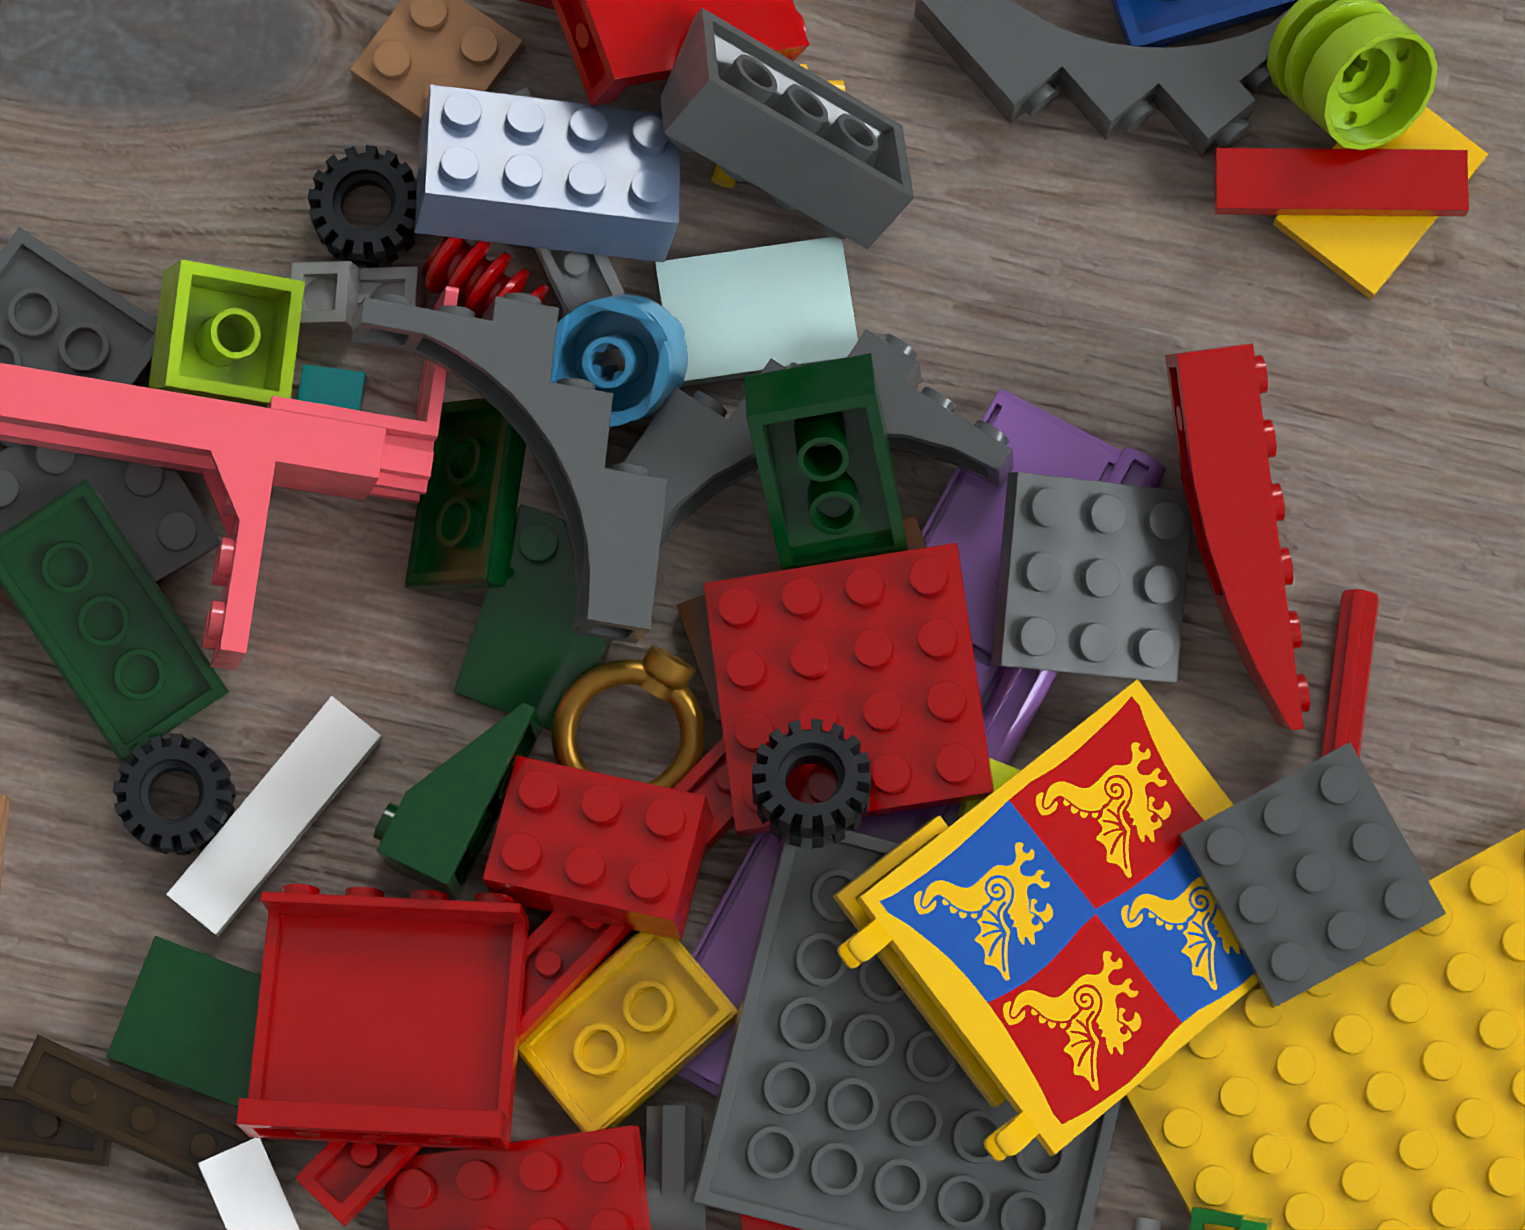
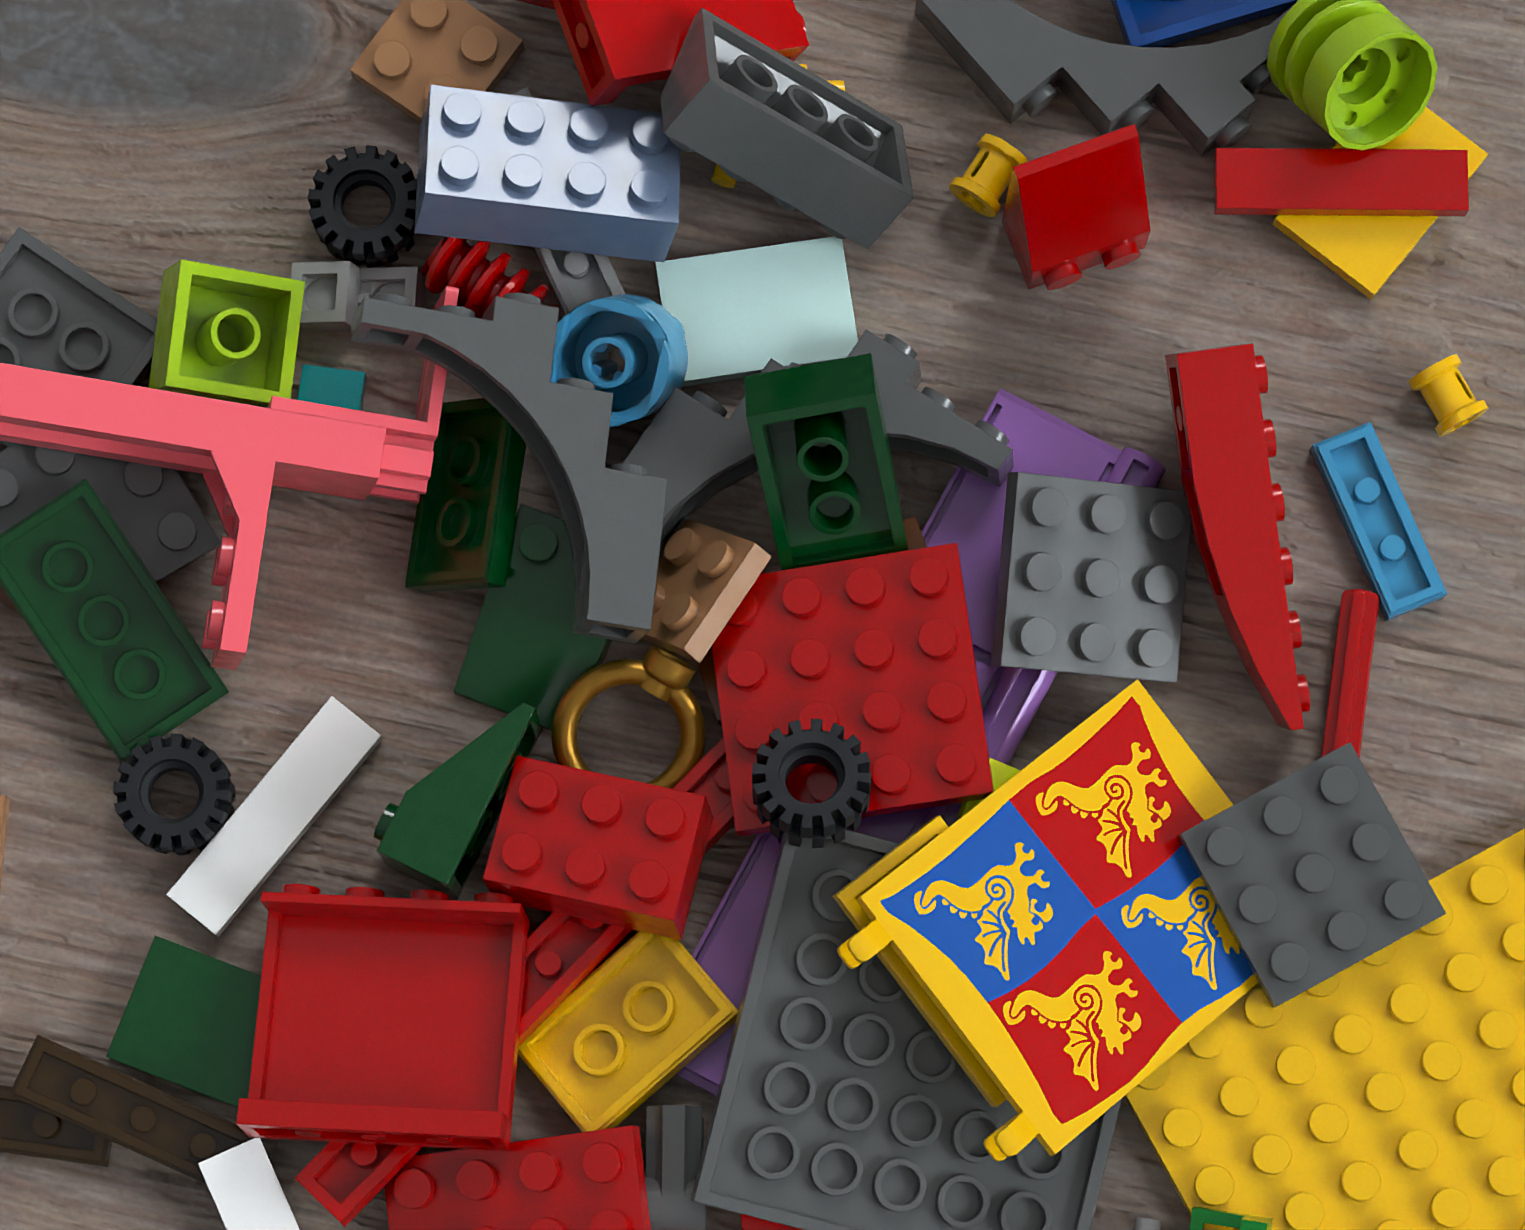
(701, 587): none -> medium nougat plate
(987, 175): none -> yellow bush
(1078, 209): none -> red slope
(1378, 521): none -> dark azure tile
(1448, 395): none -> yellow bush

